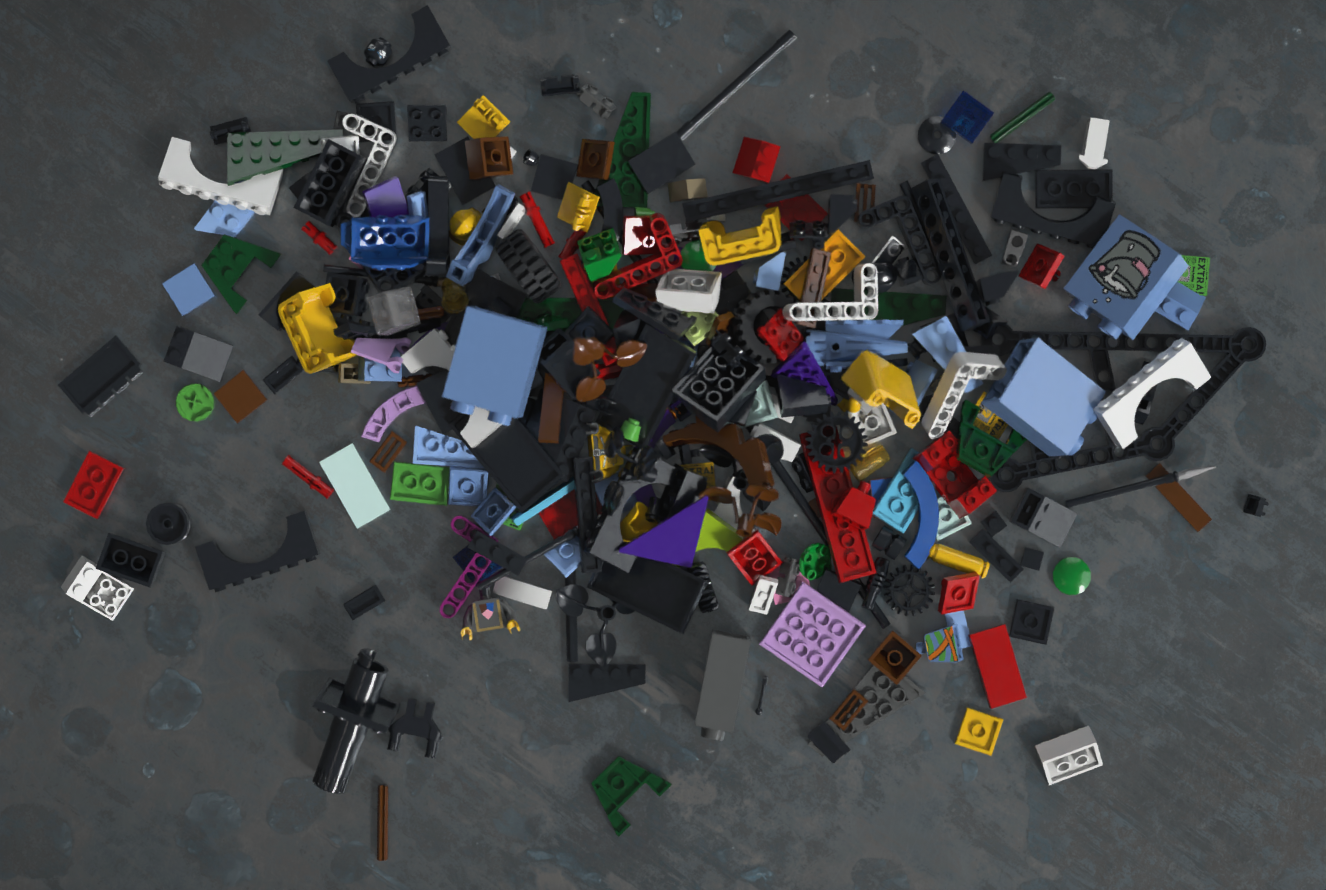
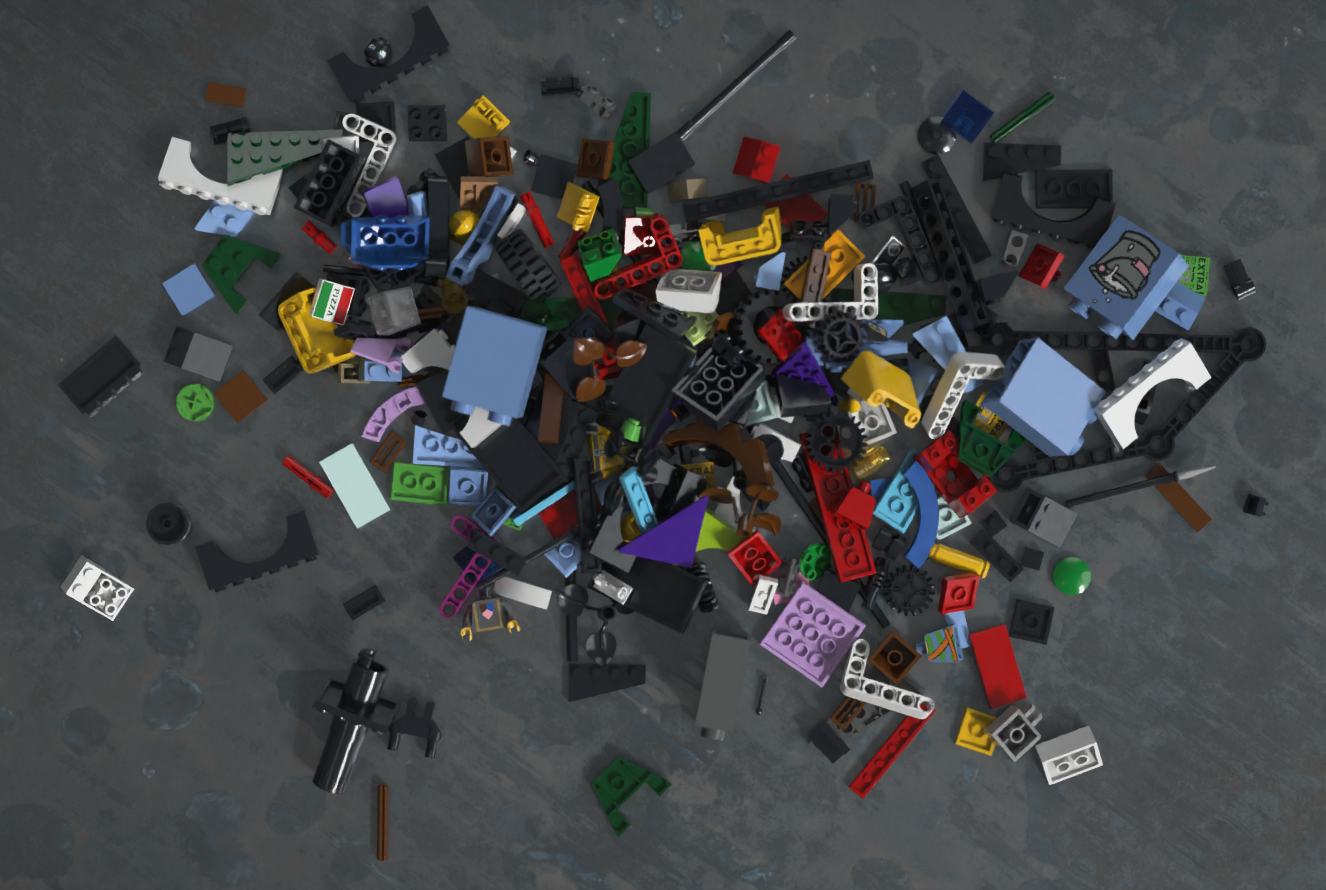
(93, 484): red plate -> none
(130, 560): black slope -> none
(225, 94): none -> reddish brown tile
(331, 302): none -> tile
(418, 417): none -> black hinge
(475, 191): none -> medium nougat wing
(612, 586): none -> white hinge
(638, 500): none -> medium azure tile
(833, 353): none -> black gear
(876, 333): none -> black slope
(878, 688): none -> white beam
(887, 754): none -> red tile
(1015, 722): none -> light grey hinge
(1094, 143): white piece -> none
(1241, 283): none -> black piece

